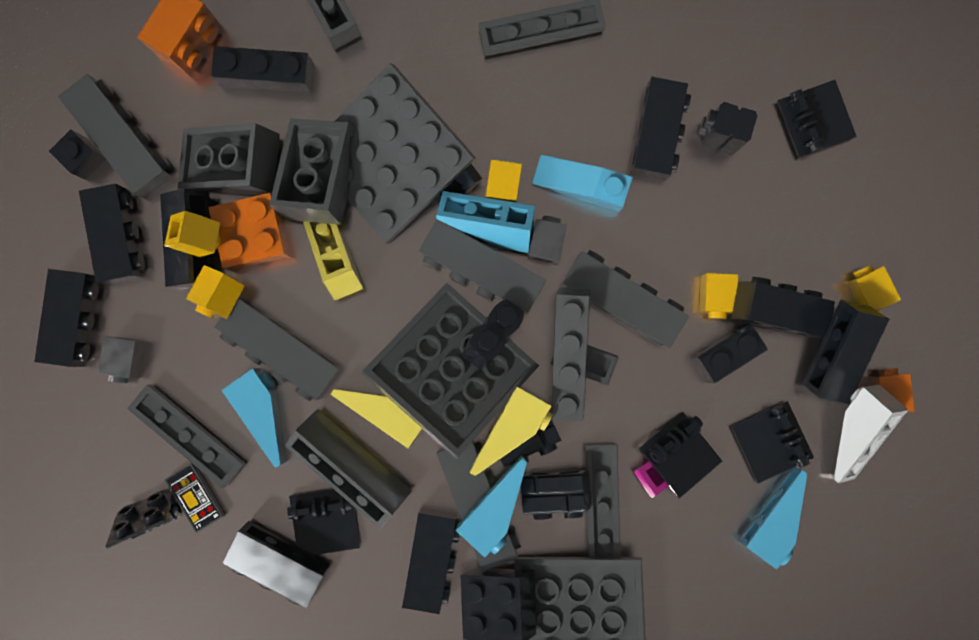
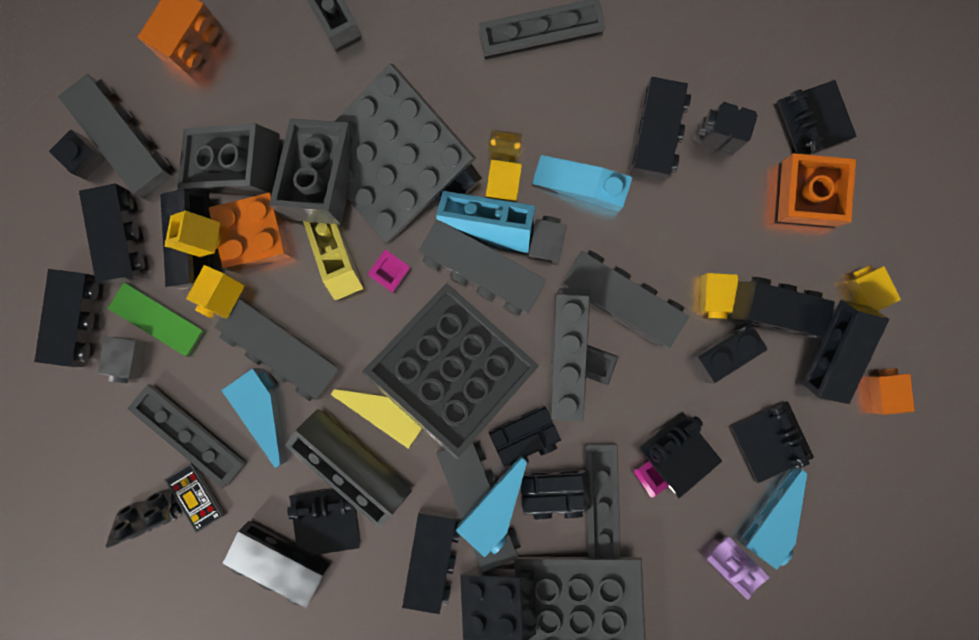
(156, 319): none -> bright green tile
(262, 69): black brick -> none
(389, 271): none -> dark pink plate
(493, 334): black brick -> none
(505, 143): none -> clear yellow tile
(517, 423): light yellow slope -> none
(737, 567): none -> lavender hips
(817, 190): none -> orange brick
(865, 428): white slope -> none

